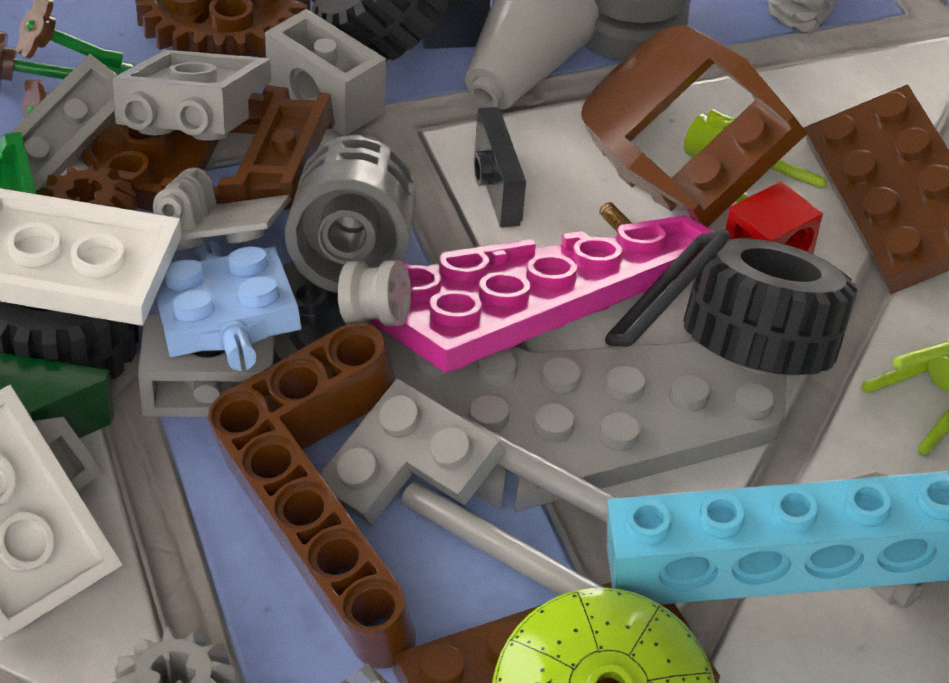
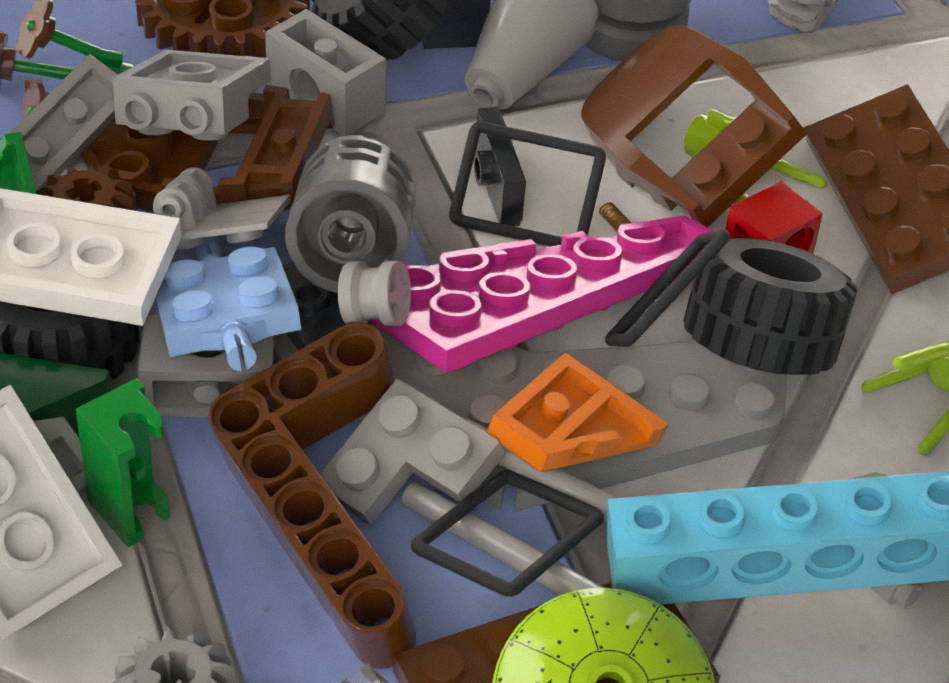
(119, 458): none -> green hinge
(421, 542): none -> black piece
(533, 138): none -> black piece
(573, 418): none -> orange wing

